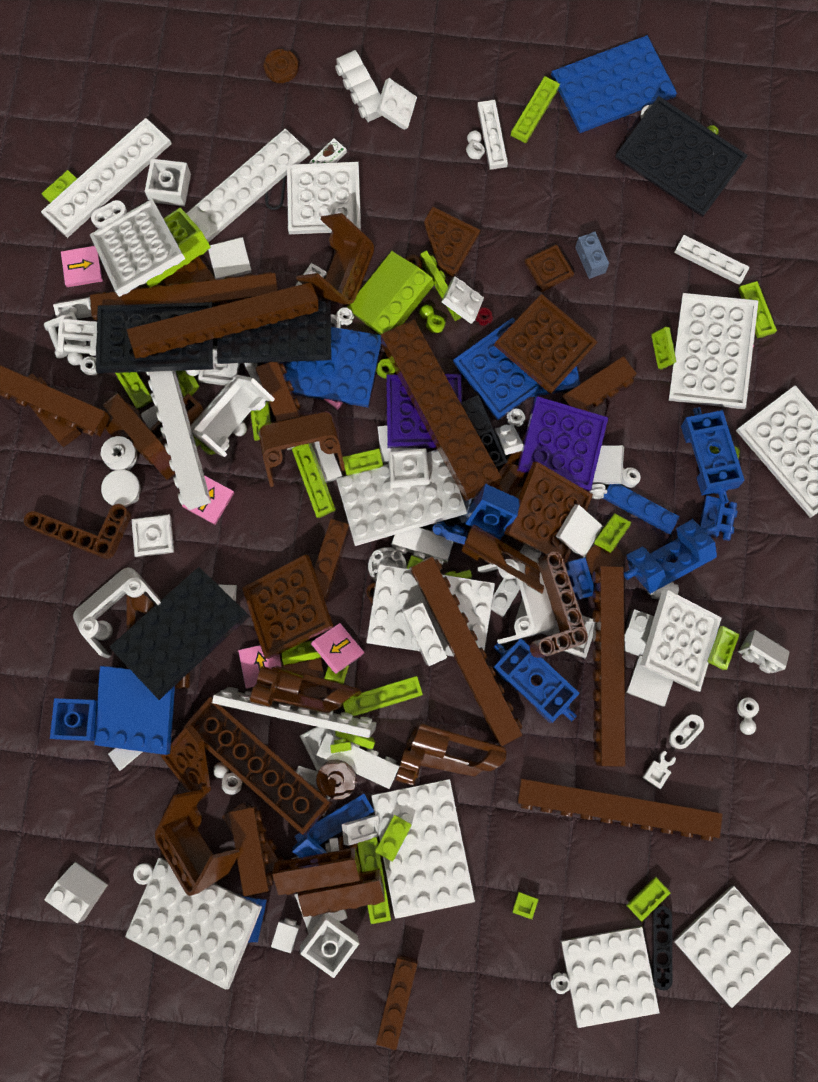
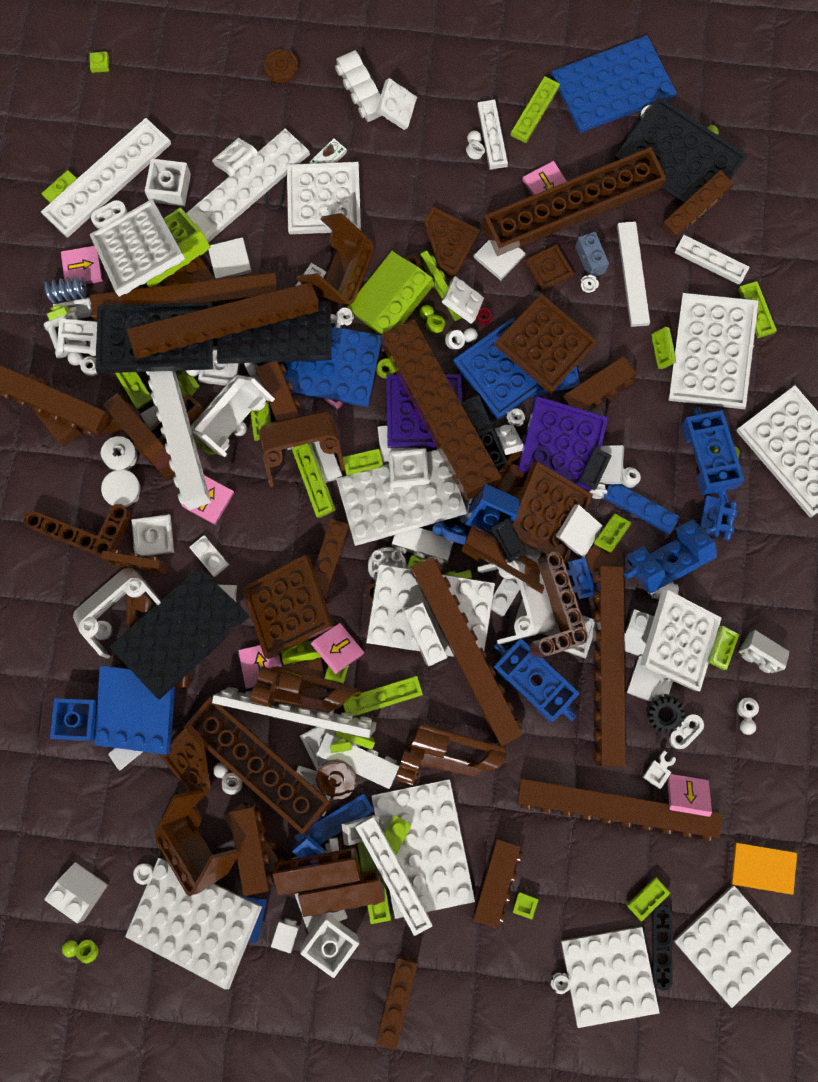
(58, 311): none -> lime plate
(67, 290): none -> sand blue piece
(72, 948): none -> lime plate
(99, 62): none -> lime plate
(134, 561): none -> reddish brown plate
(209, 556): none -> white plate
(234, 156): none -> white plate
(394, 875): none -> white plate
(469, 335): none -> white plate
(496, 883): none -> reddish brown brick
(498, 265): none -> white tile
(509, 540): none -> black tile
(543, 178): none -> bright pink tile
(573, 201): none -> reddish brown brick
(589, 287): none -> white plate
(594, 468): none -> black tile
(633, 274): none -> white tile
(670, 723): none -> black tyre
(689, 795): none -> bright pink tile
(698, 205): none -> reddish brown brick
(763, 868): none -> light orange tile

